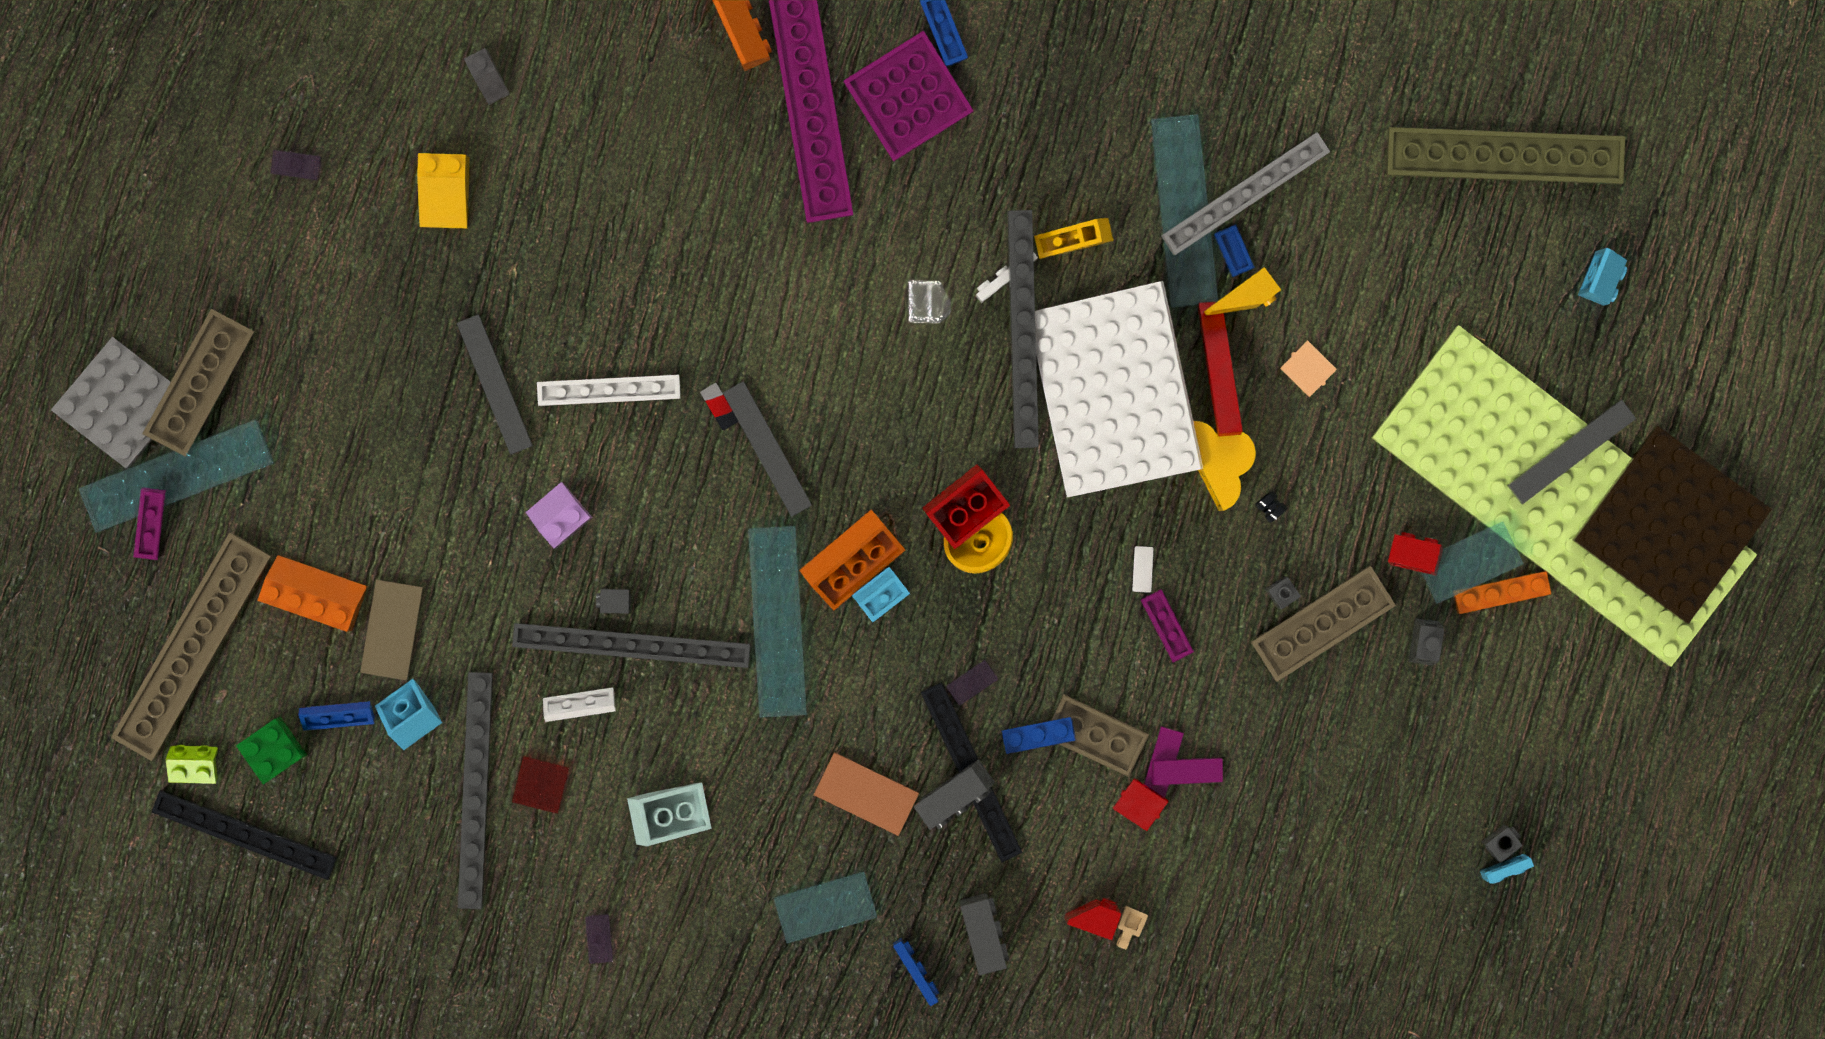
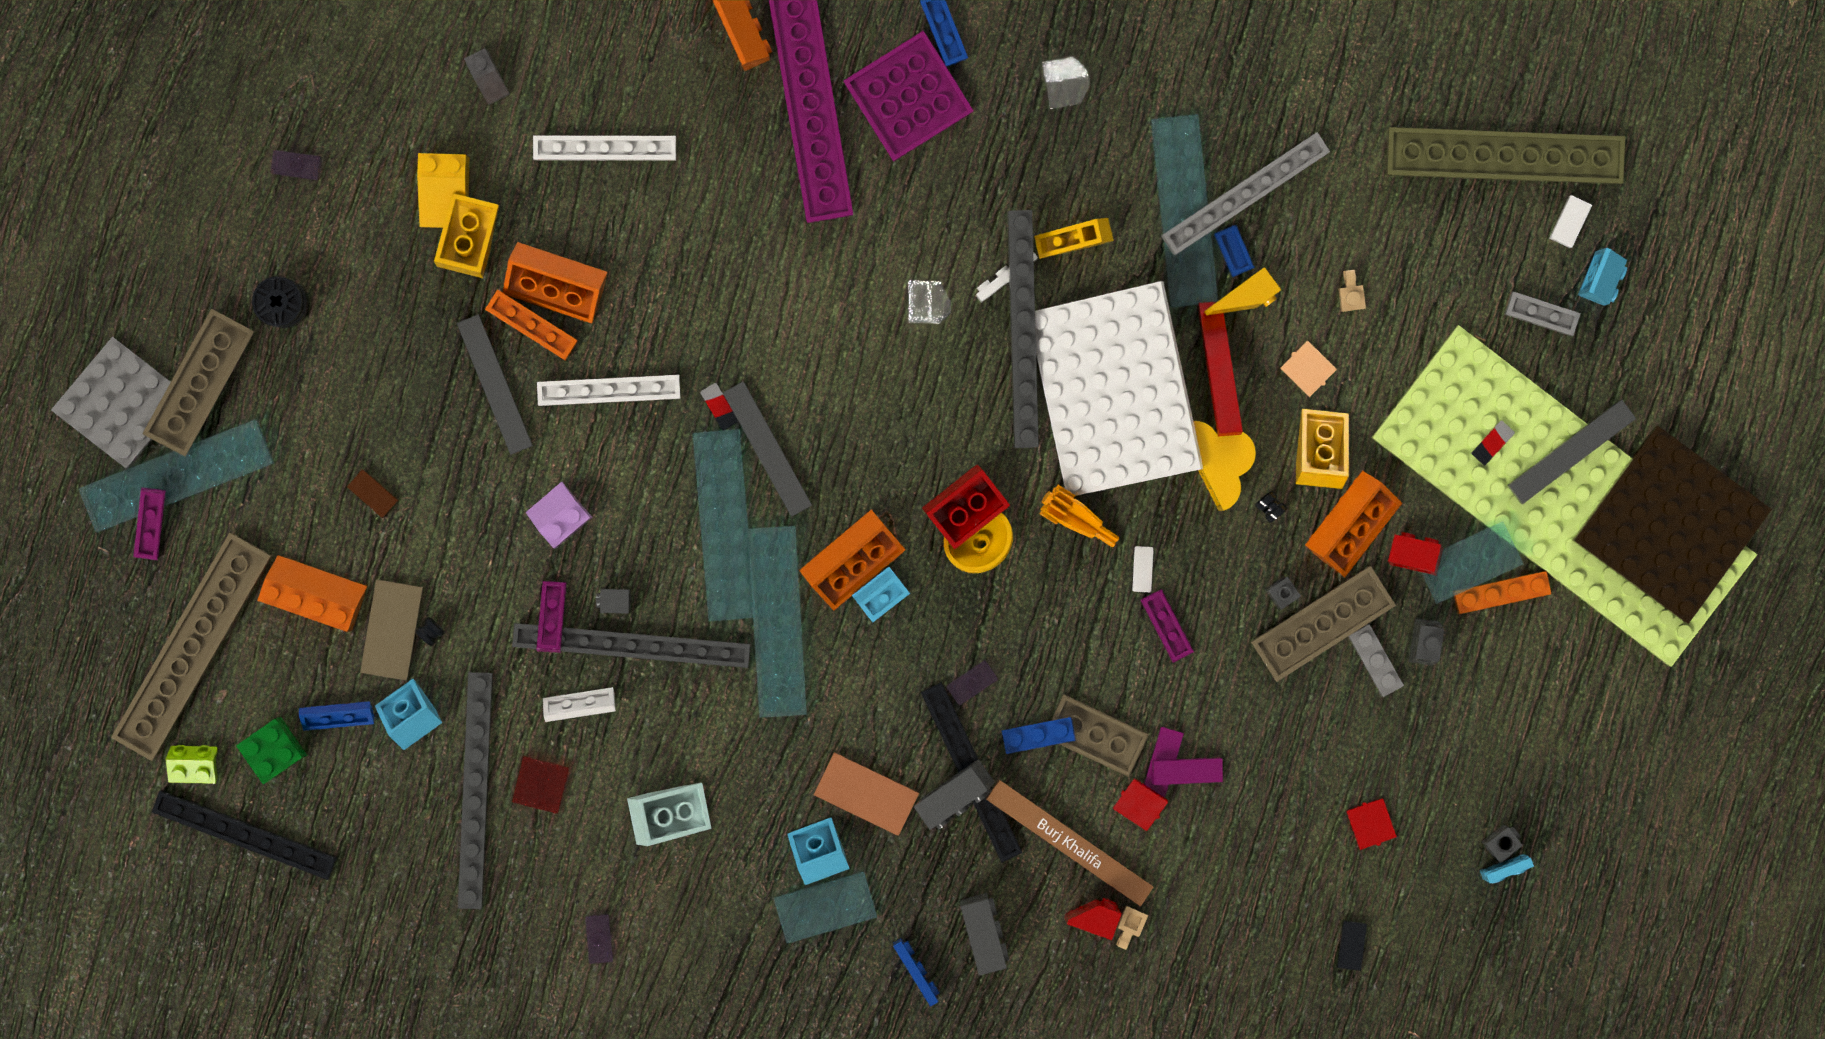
(294, 302): none -> black wheel
(372, 493): none -> reddish brown tile
(430, 631): none -> black wheel
(467, 235): none -> yellow slope
(531, 325): none -> orange plate
(551, 616): none -> magenta tile
(554, 282): none -> orange slope
(605, 148): none -> white plate
(723, 524): none -> clear light blue plate
(818, 851): none -> medium azure slope
(1064, 509): none -> light orange piece
(1065, 81): none -> clear slope
(1069, 842): none -> medium nougat tile
(1323, 449): none -> yellow slope
(1351, 296): none -> tan plate
(1351, 945): none -> black tile
(1353, 523): none -> orange slope
(1371, 823): none -> red piece
(1375, 660): none -> light grey plate
(1493, 443): none -> sticker
(1542, 313): none -> light grey plate
(1570, 221): none -> white tile

